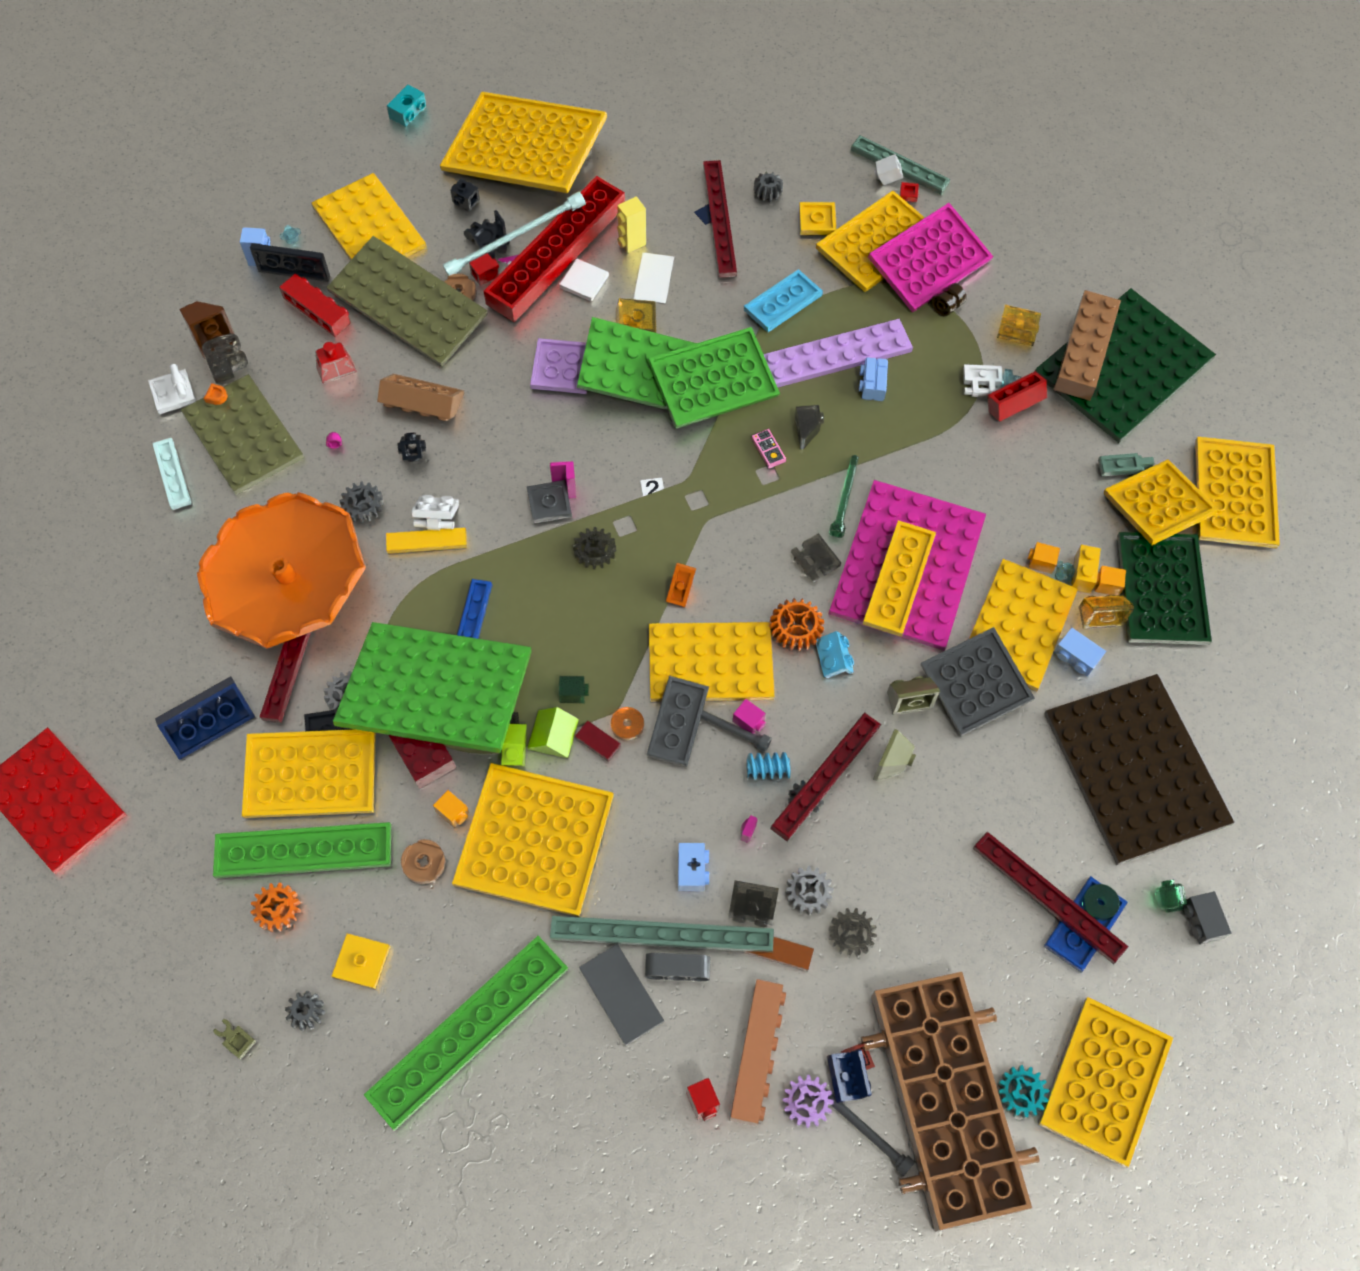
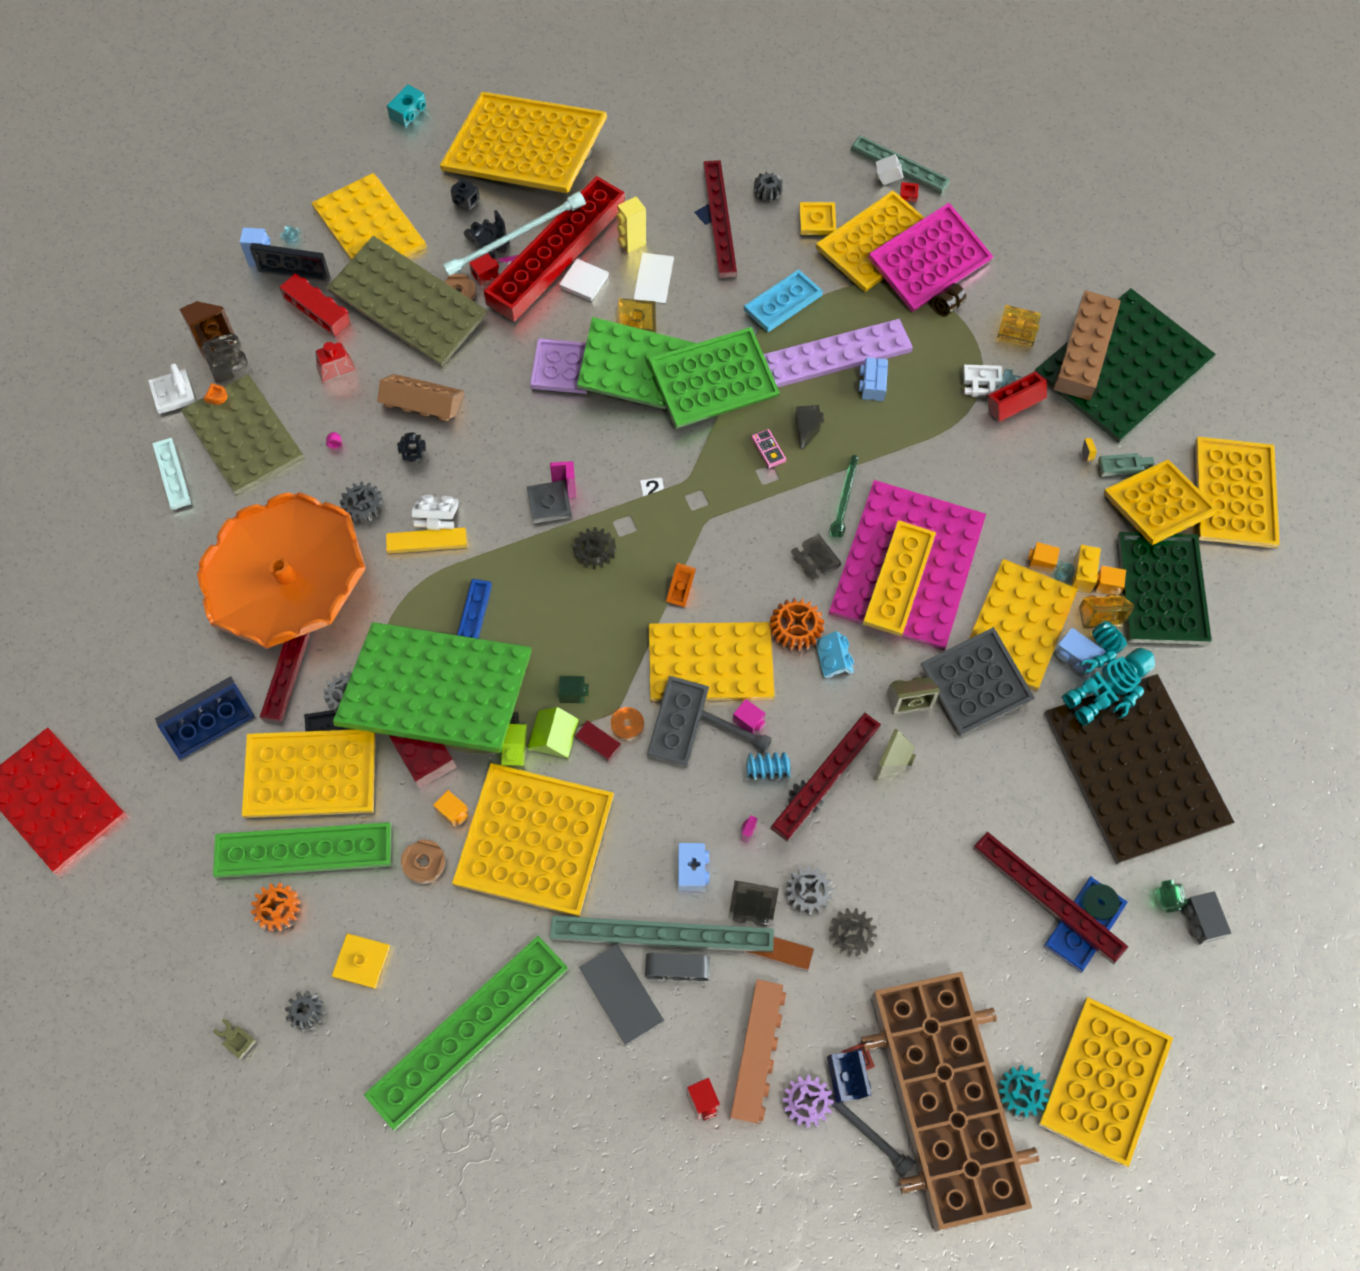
(1088, 450): none -> yellow tile
(1109, 637): none -> teal gear
(1118, 675): none -> teal piece

